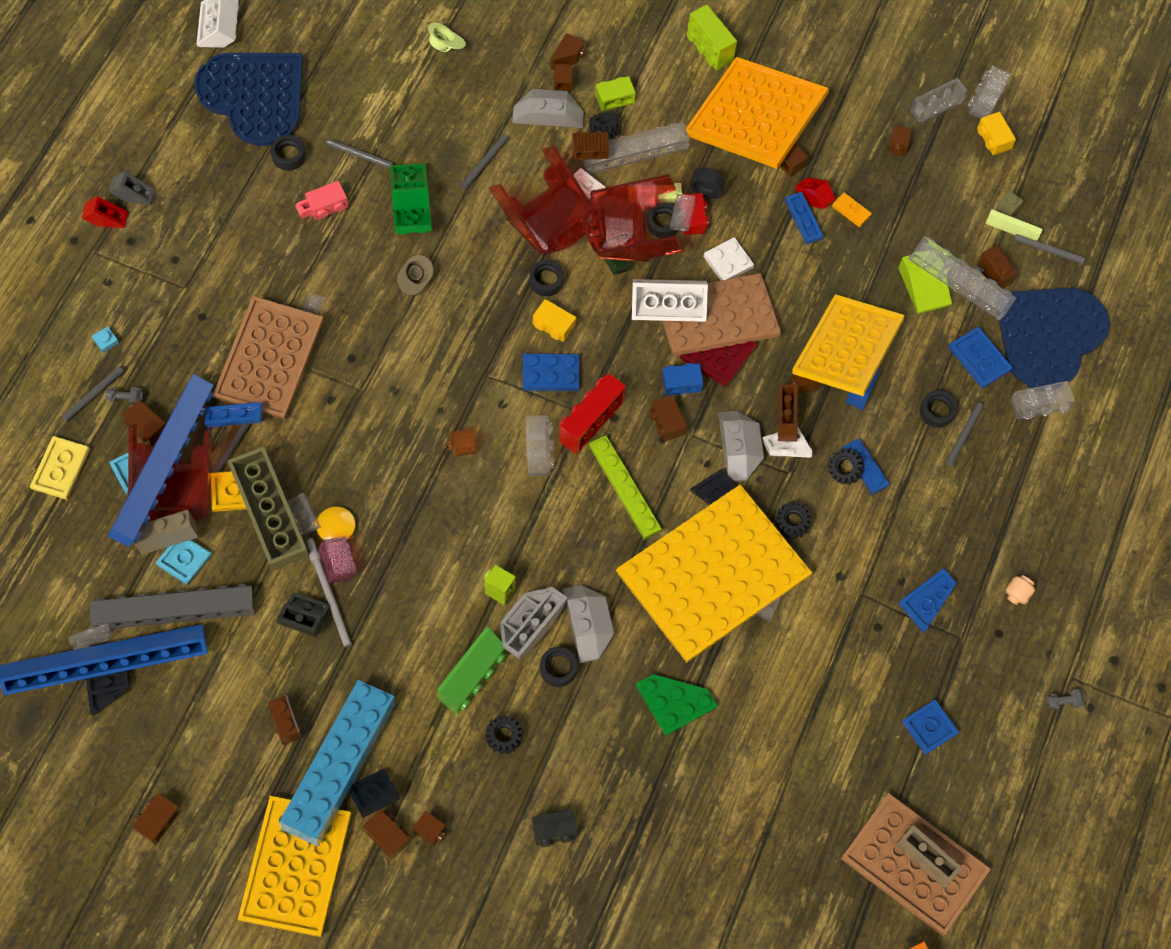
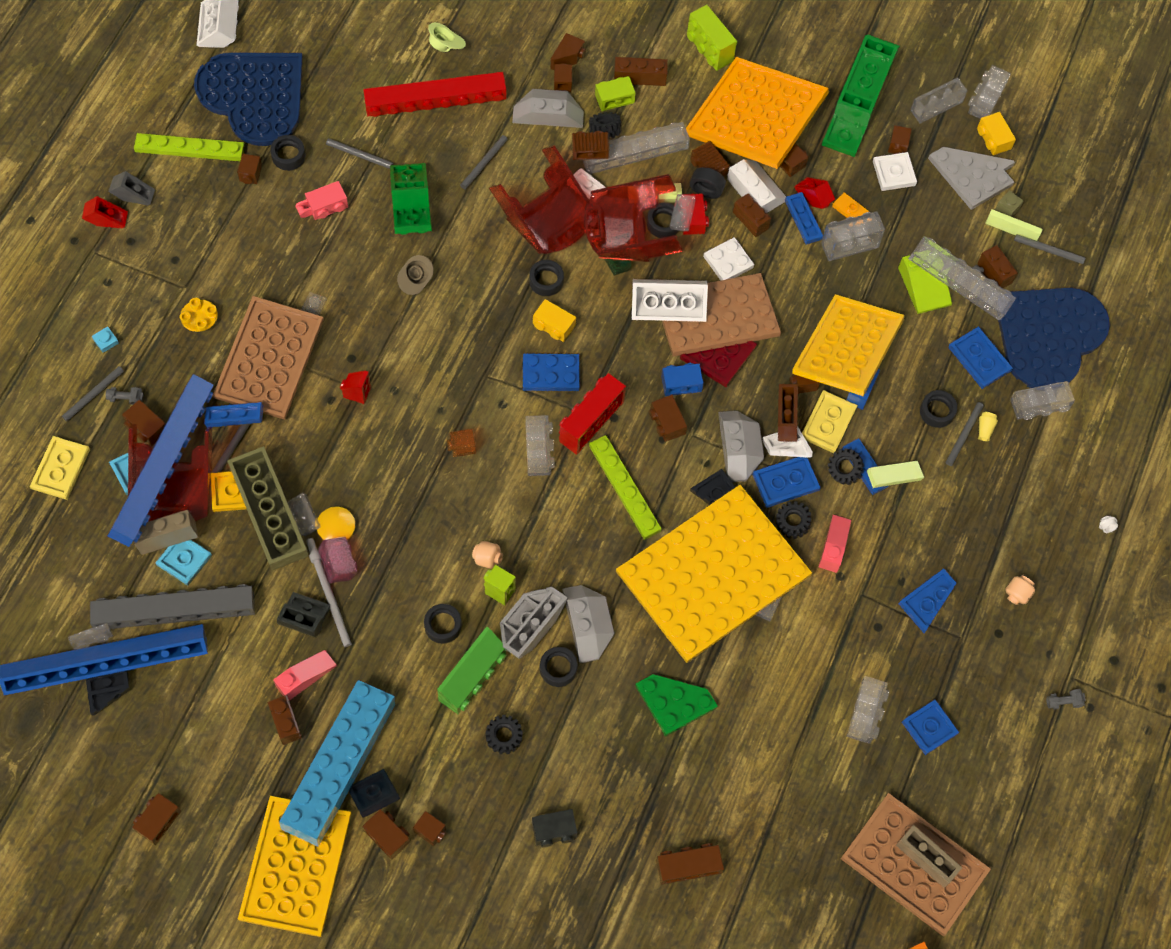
(189, 147): none -> lime plate
(198, 315): none -> yellow dish
(249, 169): none -> reddish brown brick
(304, 674): none -> coral slope
(356, 386): none -> red slope
(435, 94): none -> red brick
(438, 609): none -> black tyre
(487, 554): none -> light nougat head
(642, 70): none -> reddish brown brick
(689, 863): none -> reddish brown brick
(708, 157): none -> reddish brown brick
(750, 178): none -> white slope
(751, 215): none -> reddish brown brick
(786, 481): none -> blue plate
(829, 421): none -> light yellow tile
(835, 544): none -> coral slope
(852, 235): none -> clear brick
(860, 95): none -> green bracket
(868, 710): none -> clear brick
(894, 171): none -> white plate
(895, 474): none -> yellowish green tile
(973, 174): none -> light grey wing
(986, 425): none -> light yellow cone
(1108, 524): none -> white plate

